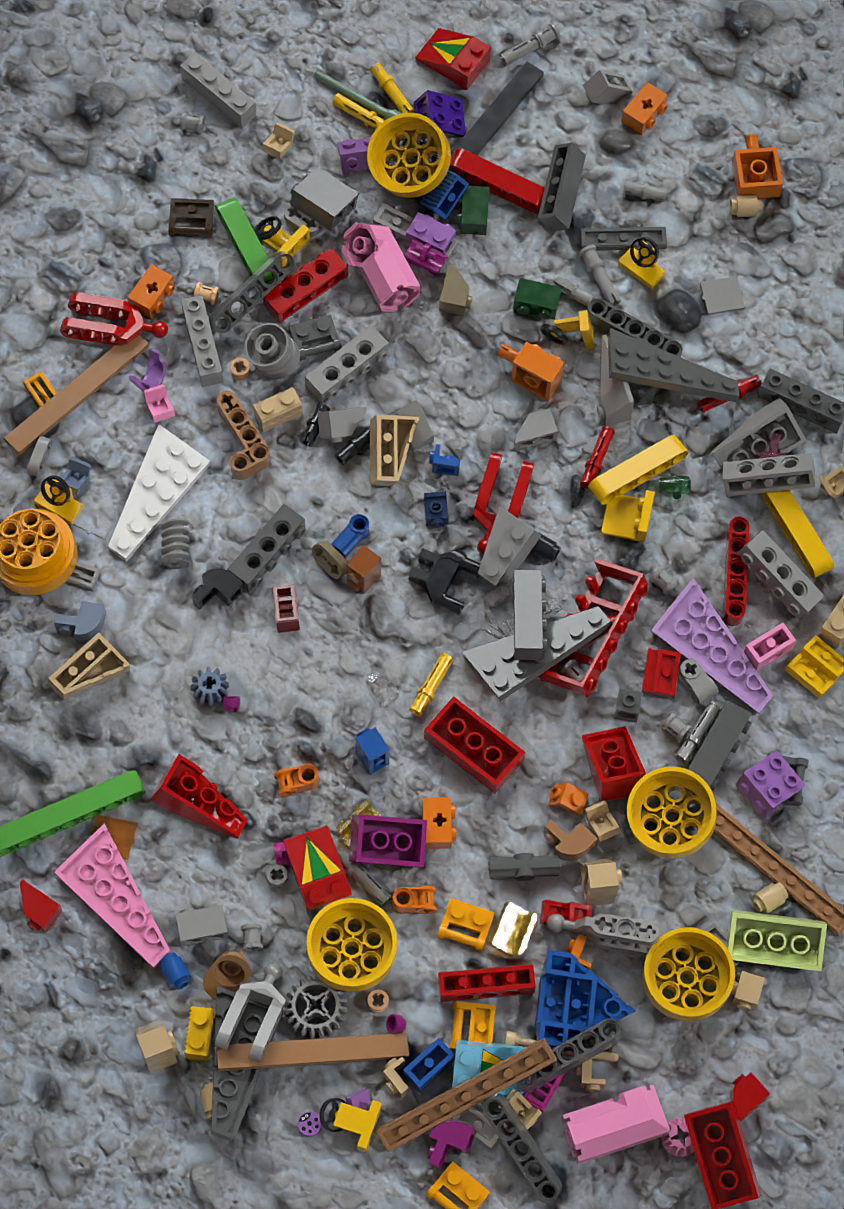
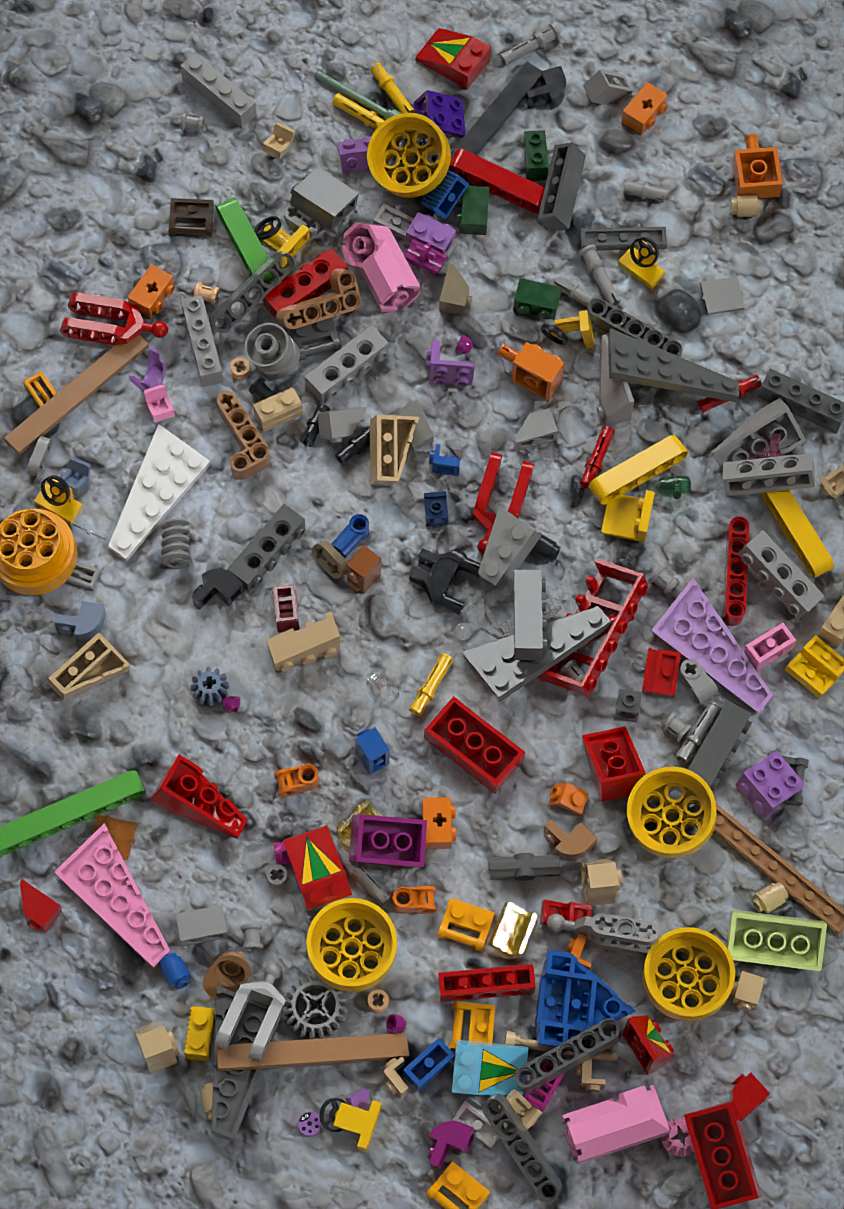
(261, 390): none -> black bush
(304, 645): none -> tan wedge
(318, 304): none -> medium nougat beam
(447, 372): none -> medium lavender bracket
(464, 345): none -> magenta hinge
(466, 1095): medium nougat tile -> none
(535, 155): none -> dark green brick
(551, 90): none -> black brick
(601, 821): tan bracket -> none
(647, 1043): none -> red slope

